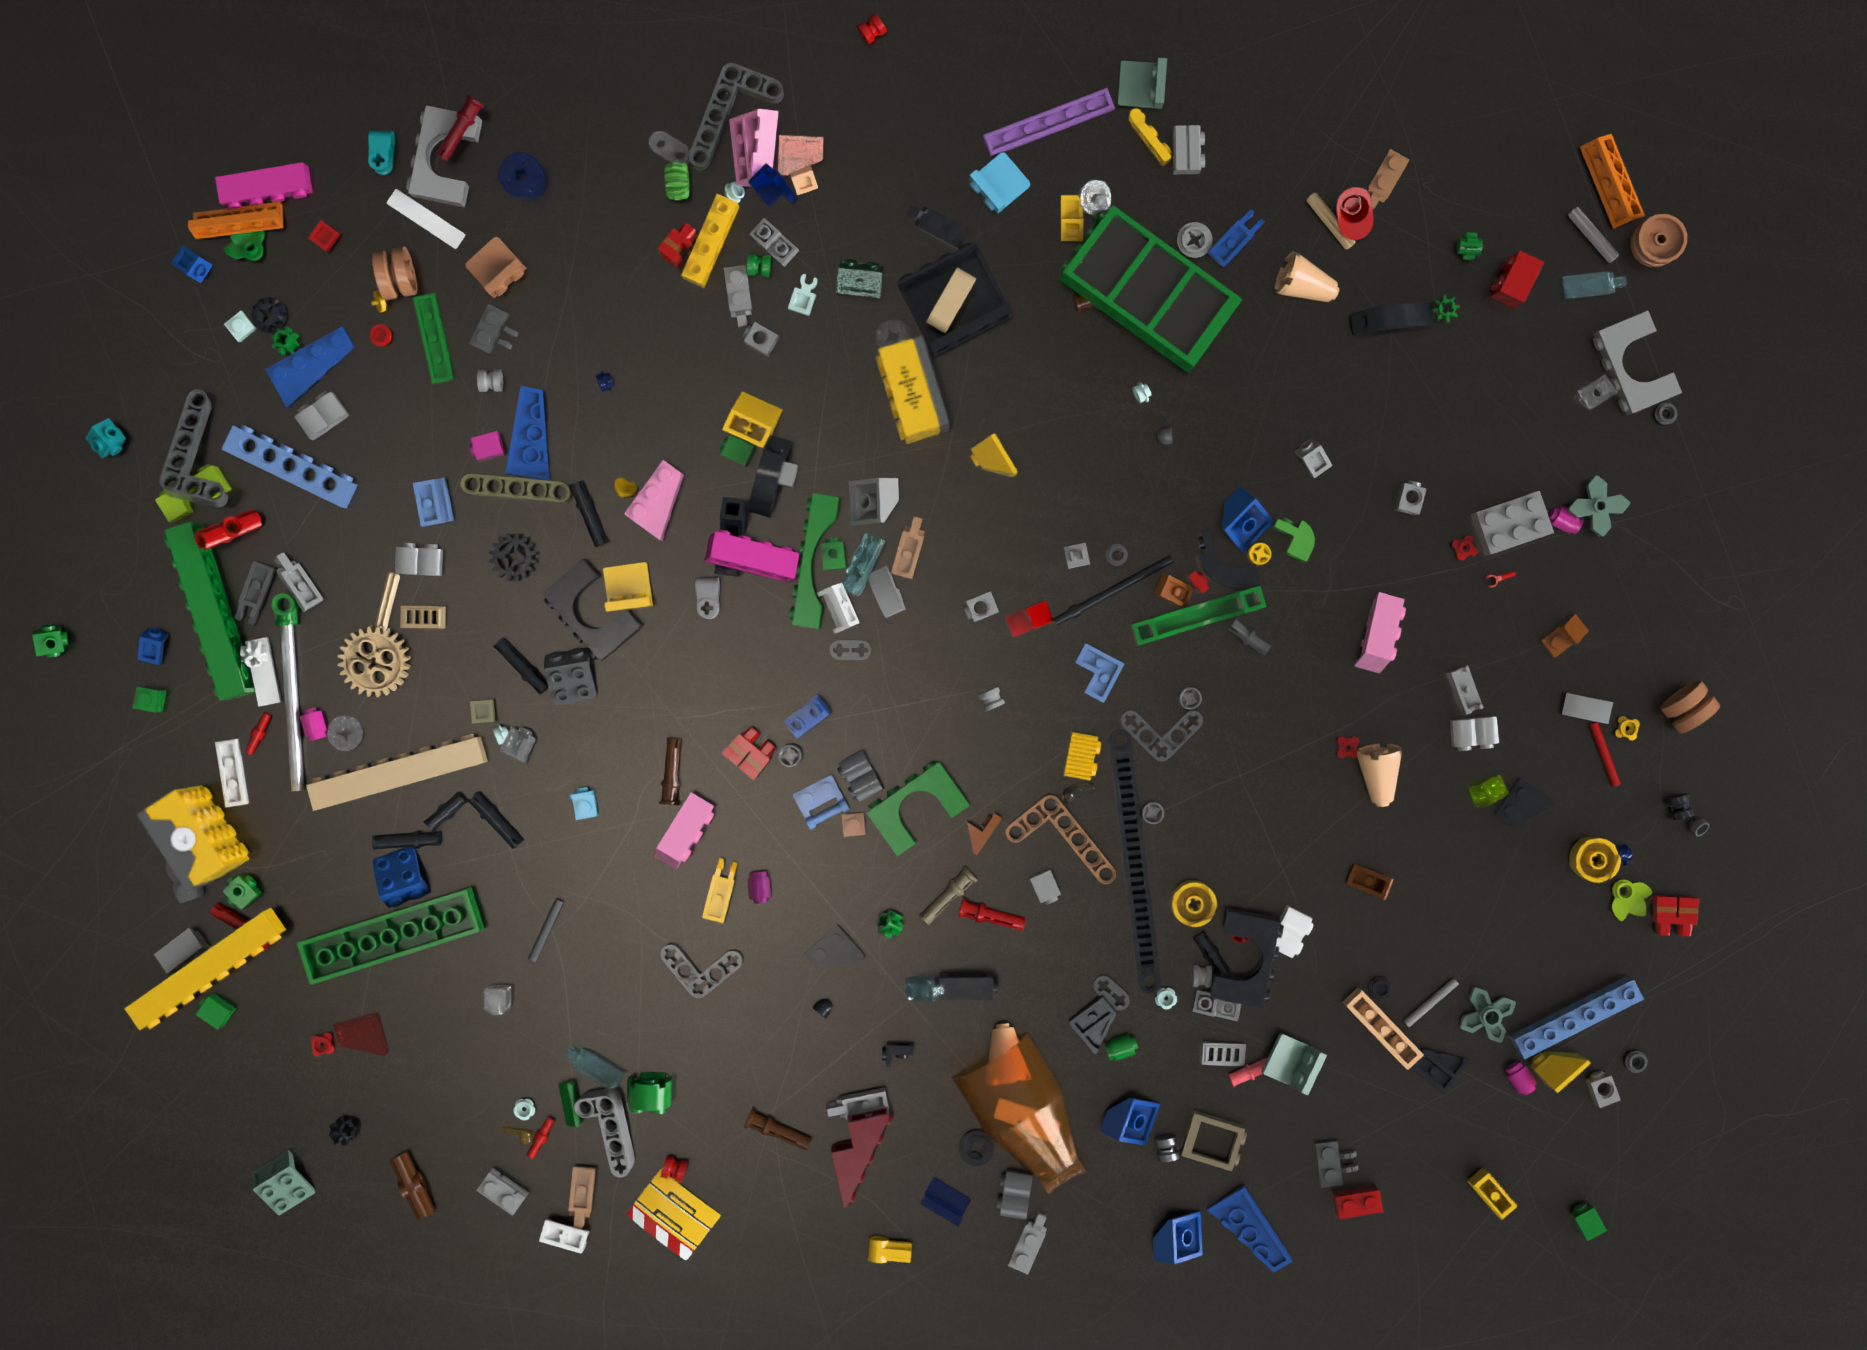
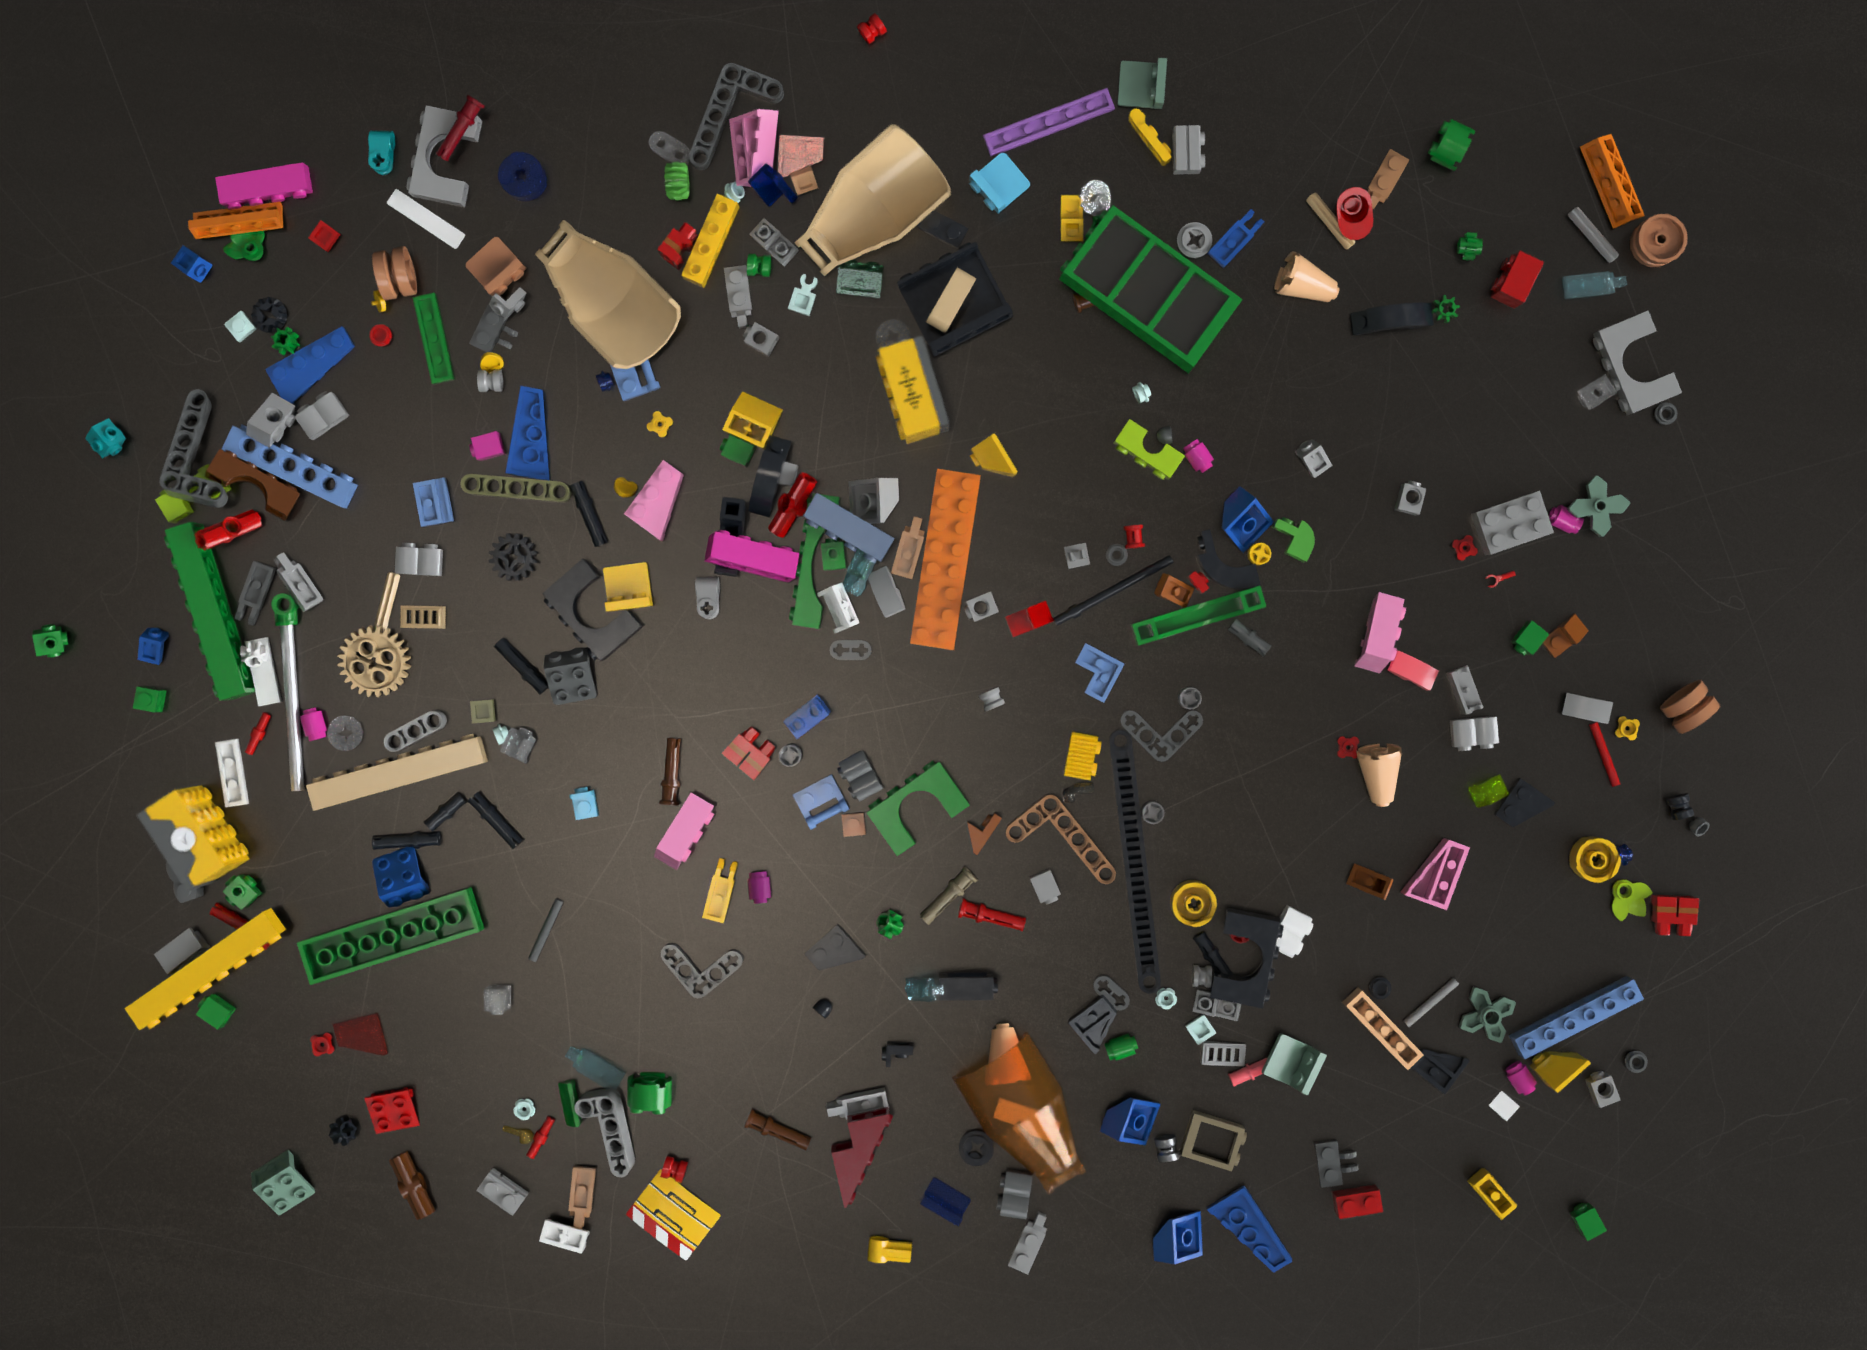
(229, 469): none -> reddish brown arch
(273, 409): none -> light grey brick
(392, 1110): none -> red hinge
(405, 735): none -> light grey beam
(491, 361): none -> yellow piece
(513, 303): none -> light grey bracket
(609, 298): none -> tan windscreen
(630, 384): none -> medium blue plate
(661, 430): none -> yellow plate
(792, 504): none -> red piece
(848, 527): none -> sand blue brick
(875, 199): none -> tan windscreen
(945, 559): none -> orange plate
(1131, 441): none -> lime arch
(1131, 532): none -> red bush
(1198, 456): none -> dark pink brick
(1200, 1029): none -> light aqua plate
(1414, 670): none -> coral slope
(1438, 874): none -> bright pink wedge
(1451, 144): none -> green brick
(1504, 1106): none -> white sticker
(1529, 638): none -> green brick

